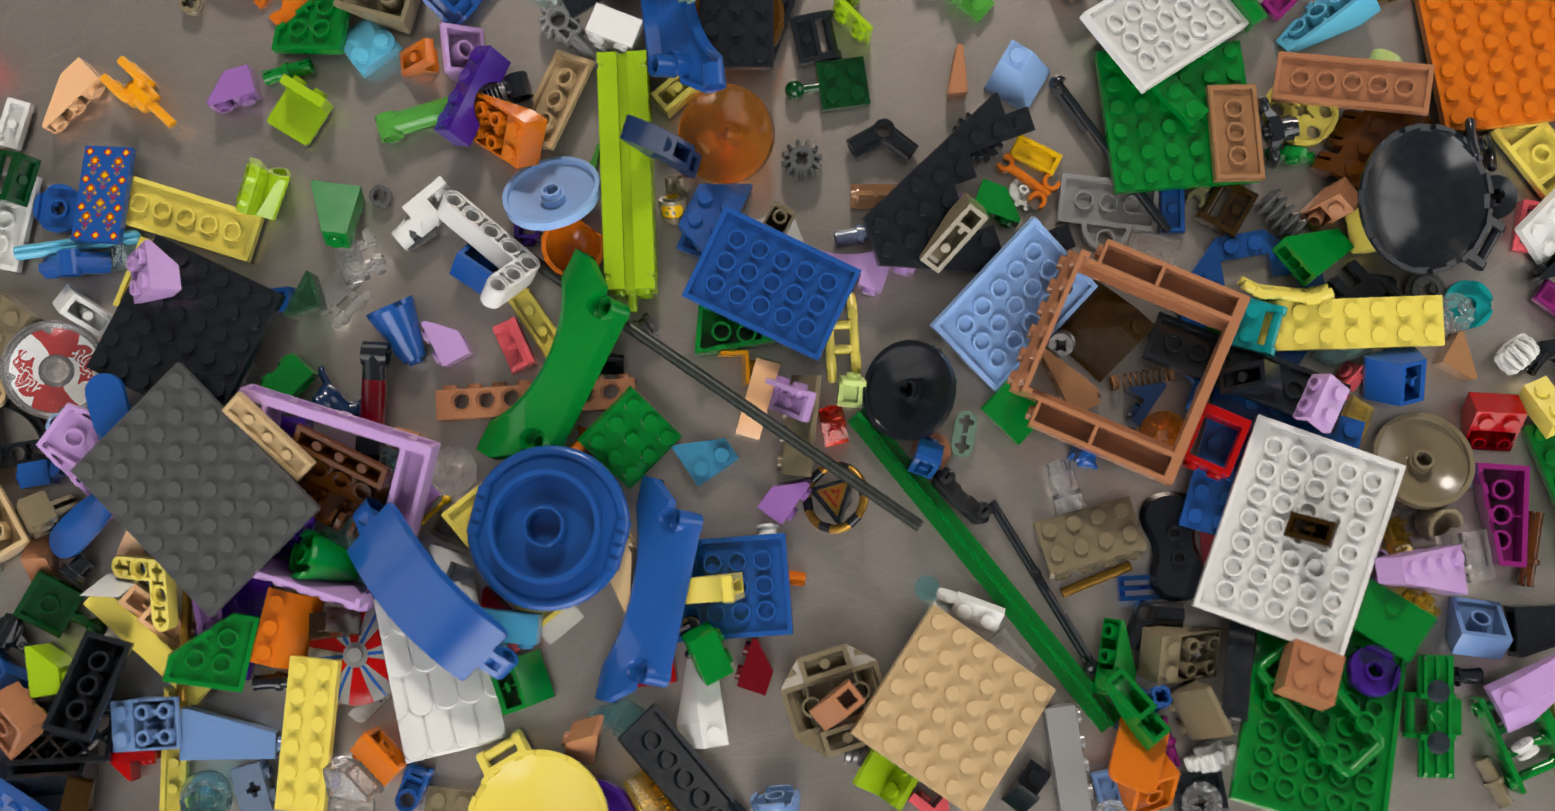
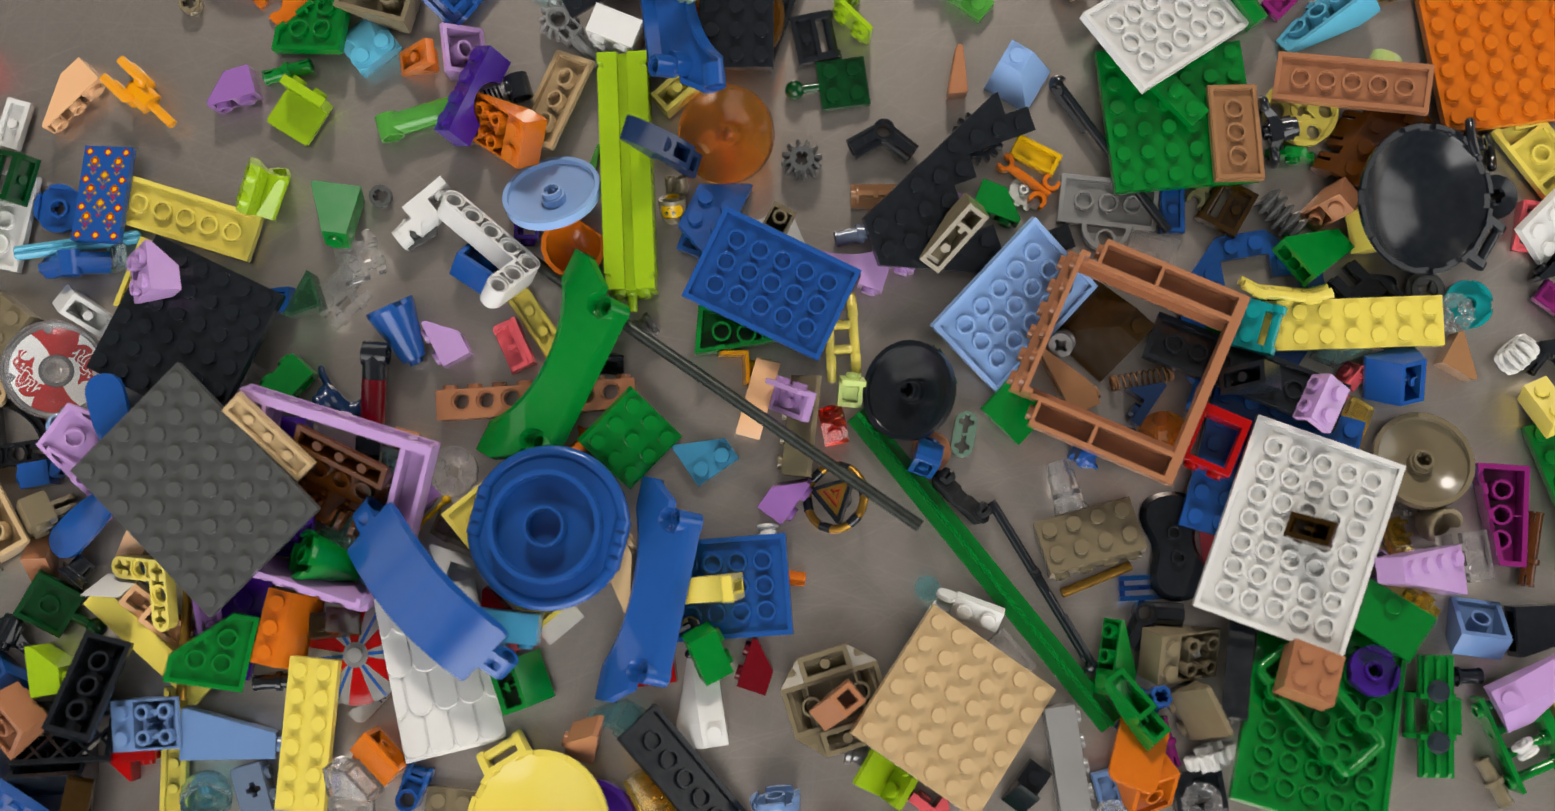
(1492, 420): red slope -> none

